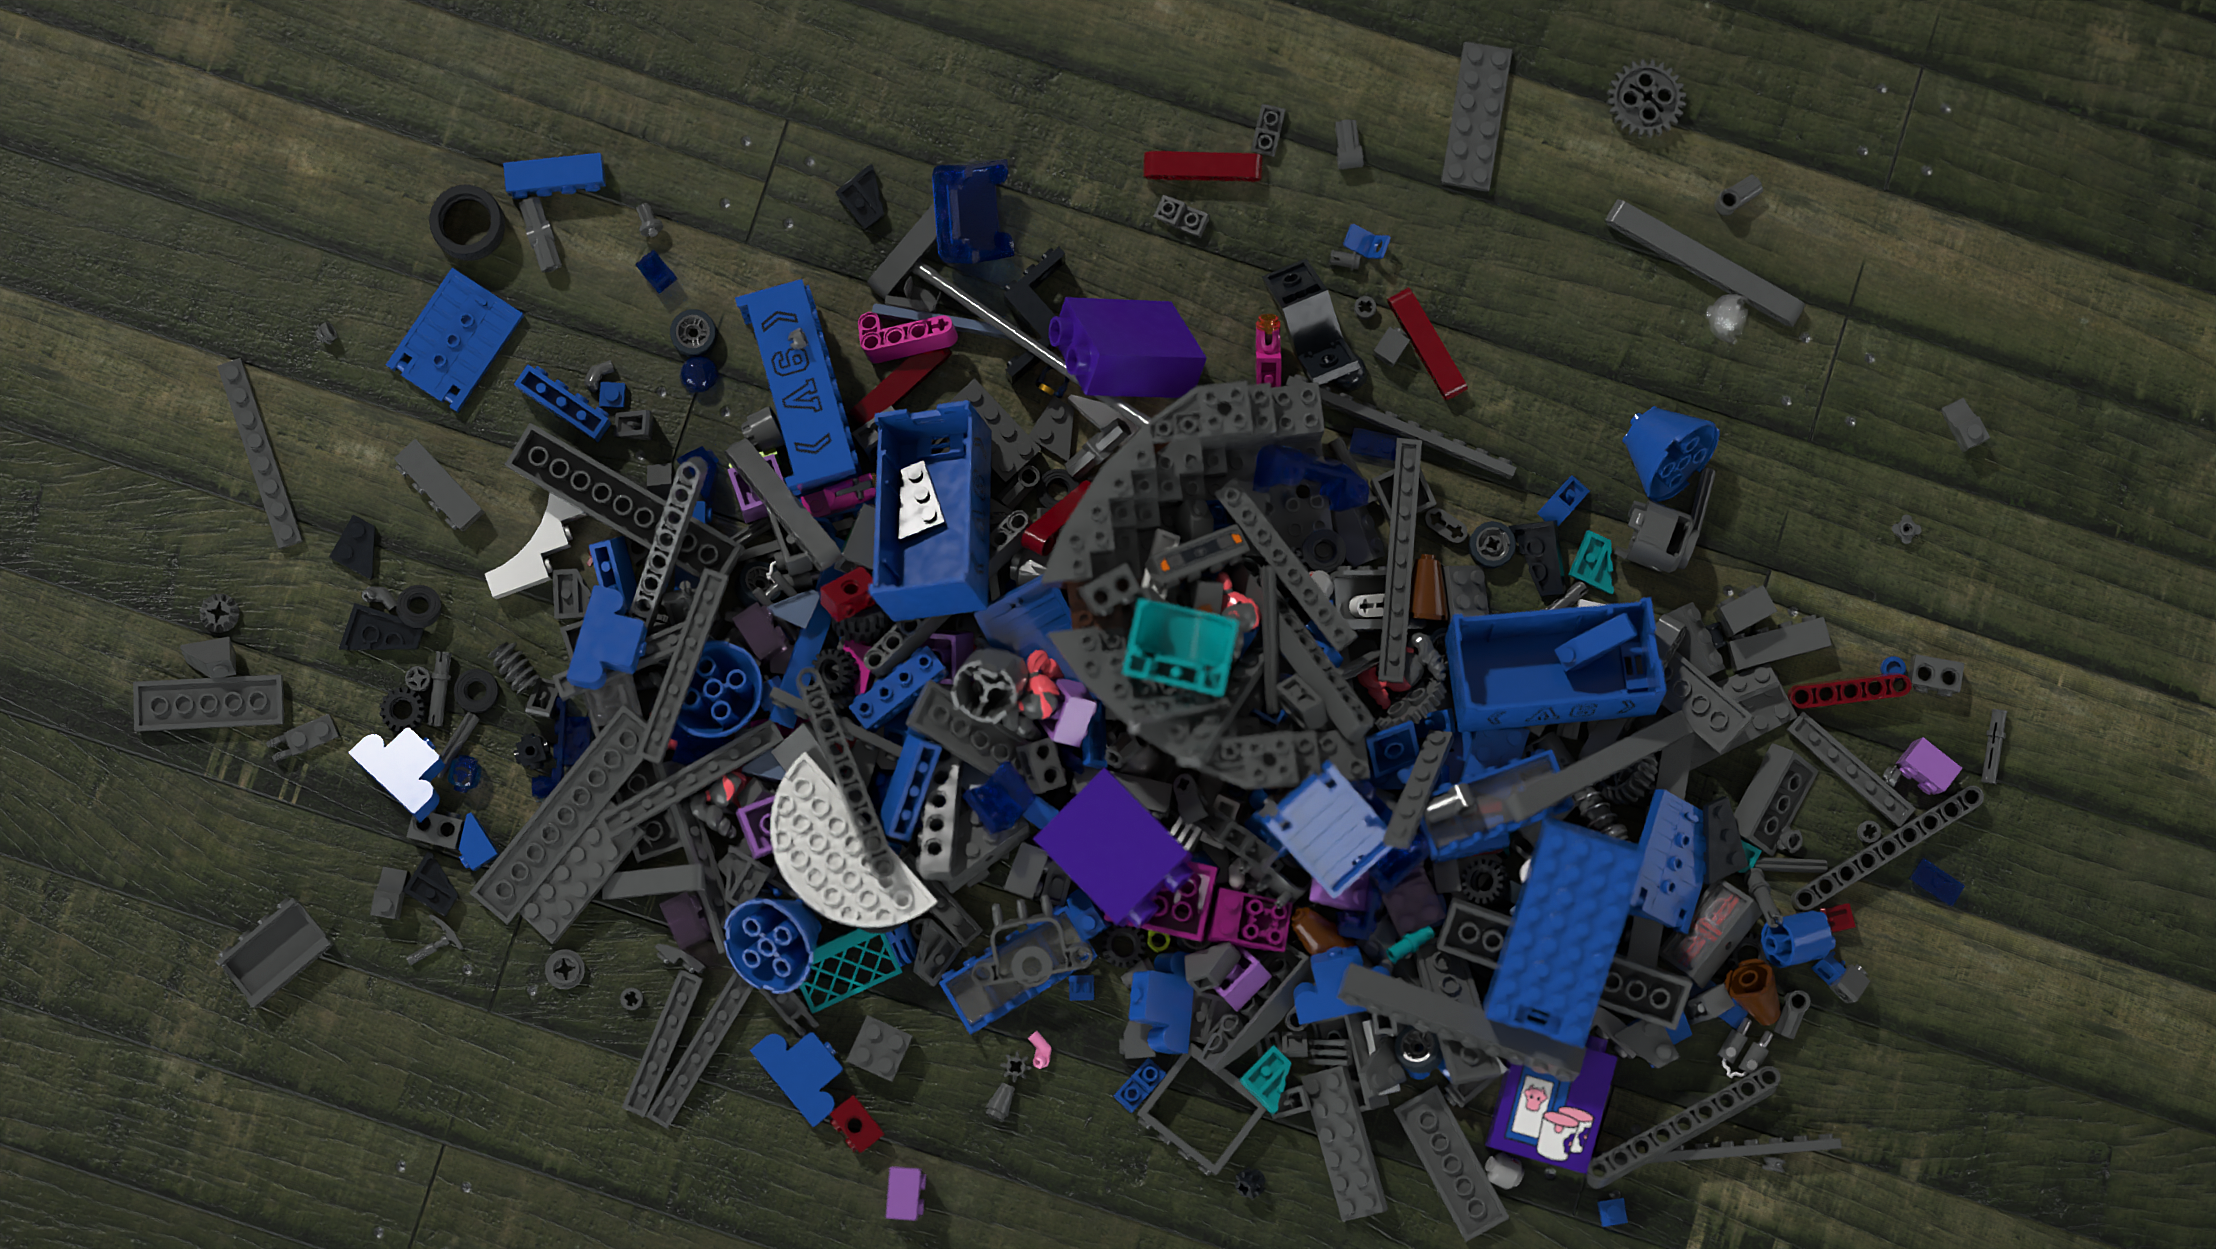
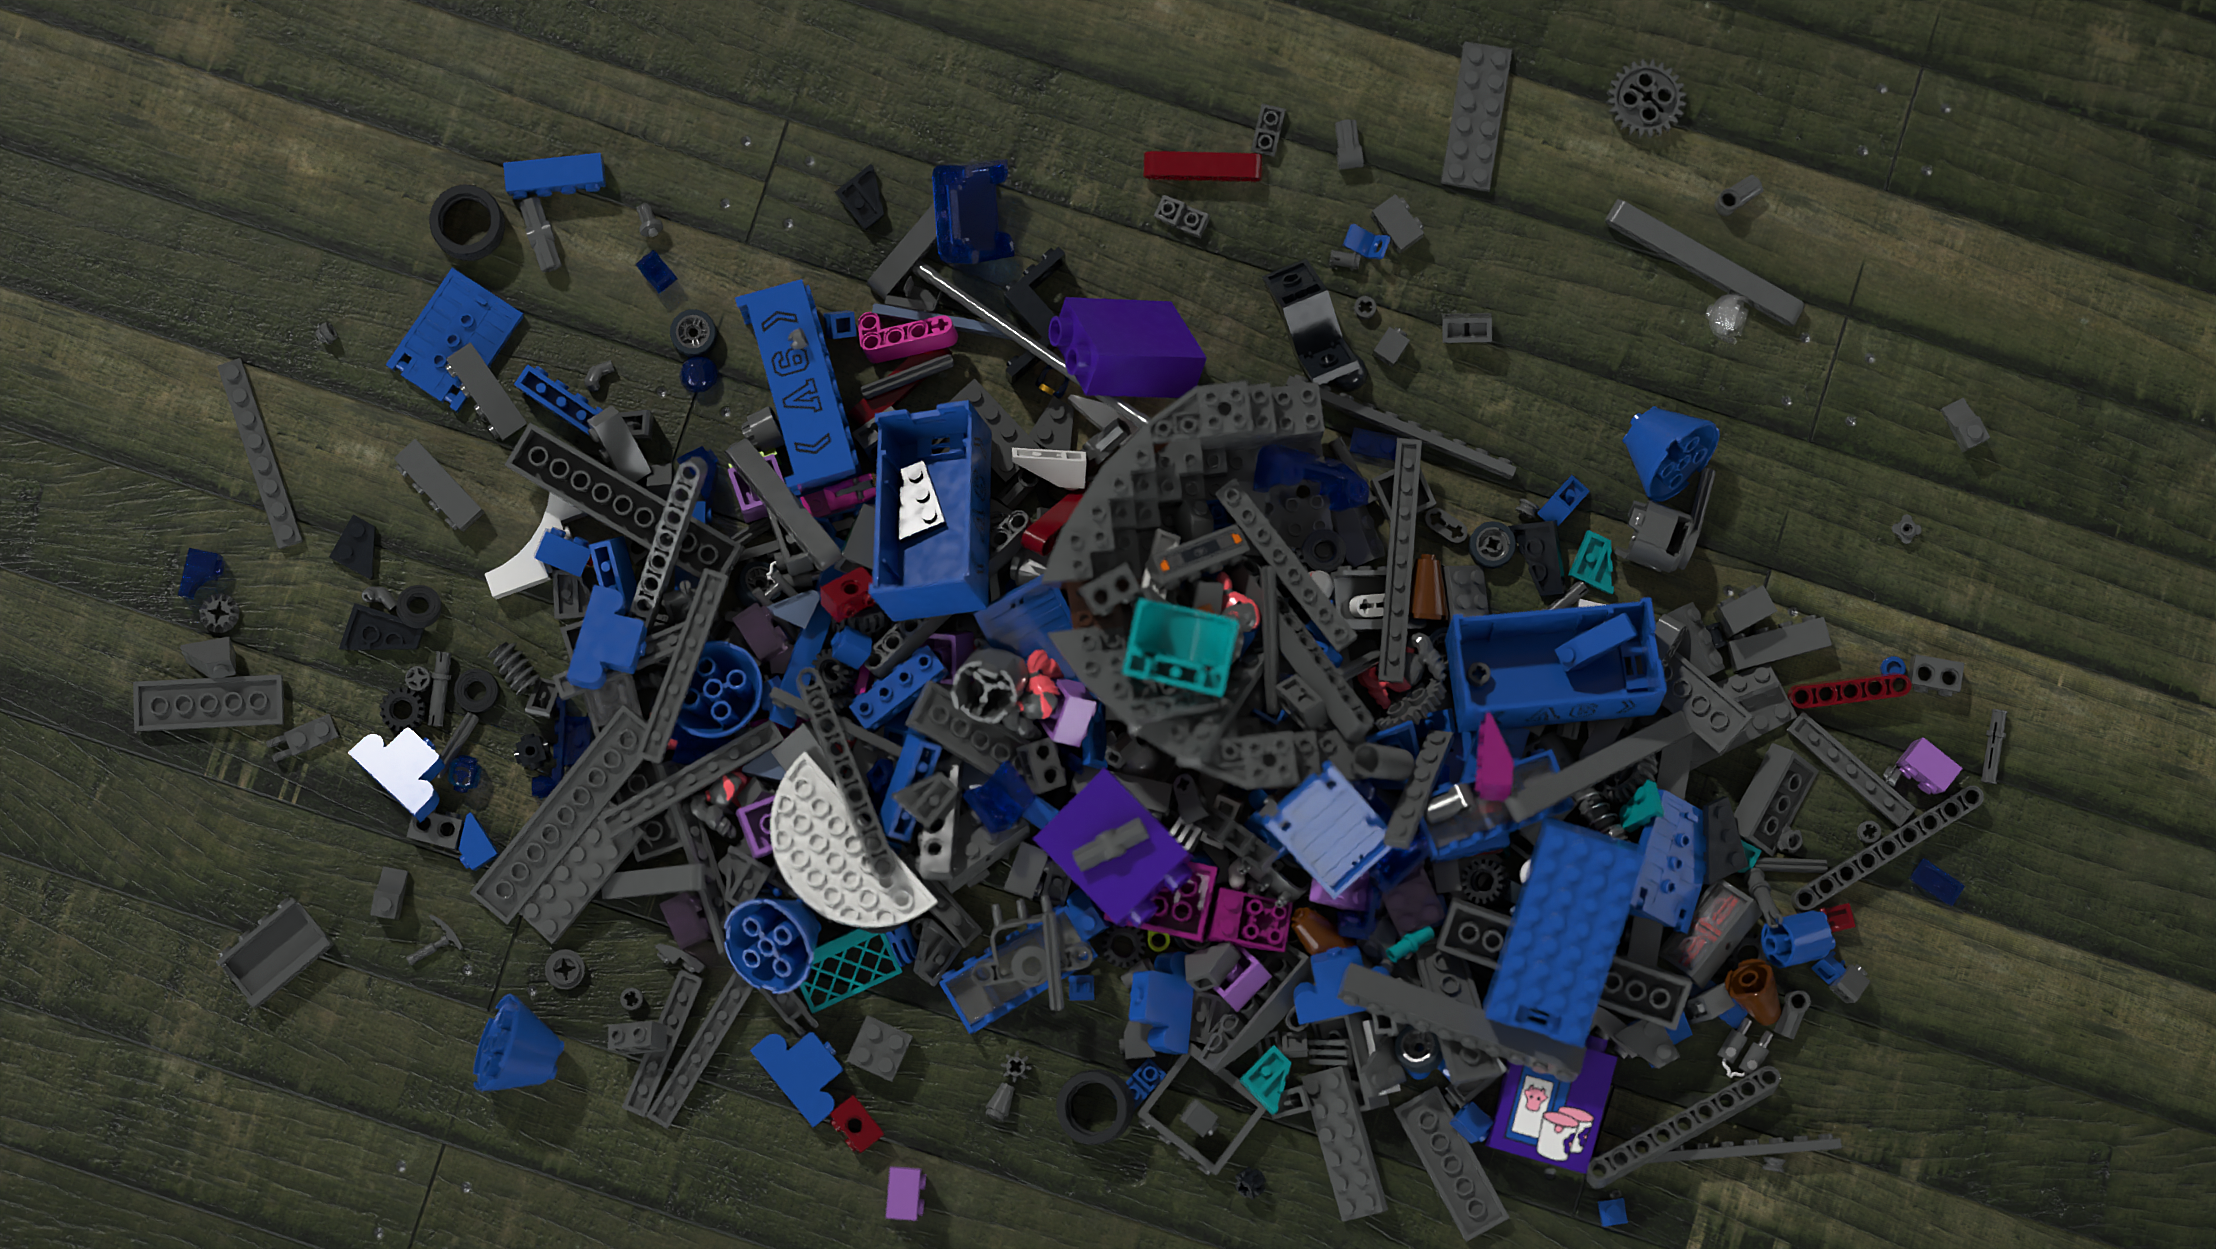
(198, 569): none -> clear blue arch
(431, 886): black wing -> none
(486, 392): none -> dark grey brick
(515, 1049): none -> blue cone
(563, 551): none -> blue brick
(612, 395): blue plate -> none
(618, 444): none -> dark grey brick
(637, 1037): none -> dark grey brick
(840, 324): none -> blue brick
(851, 647): none -> blue brick
(880, 774): none -> clear blue slope
(907, 376): none -> dark grey axle
(926, 797): none -> dark grey wing
(1042, 1052): bright pink arm -> none
(1053, 961): none -> dark grey axle
(1057, 466): none -> white slope
(1065, 1108): none -> black tyre
(1110, 844): none -> dark grey piece
(1199, 1118): none -> dark grey slope
(1268, 350): dark pink plate -> none
(1383, 762): none -> dark grey piece
(1397, 222): none -> dark grey brick
(1427, 344): dark red beam -> none
(1466, 327): none -> dark grey brick
(1472, 1123): none -> blue brick
(1484, 668): none -> dark grey bush
(1495, 776): none -> magenta slope
(1504, 1170): light grey head -> none
(1527, 509): none -> dark grey bush
(1641, 807): none -> teal wing

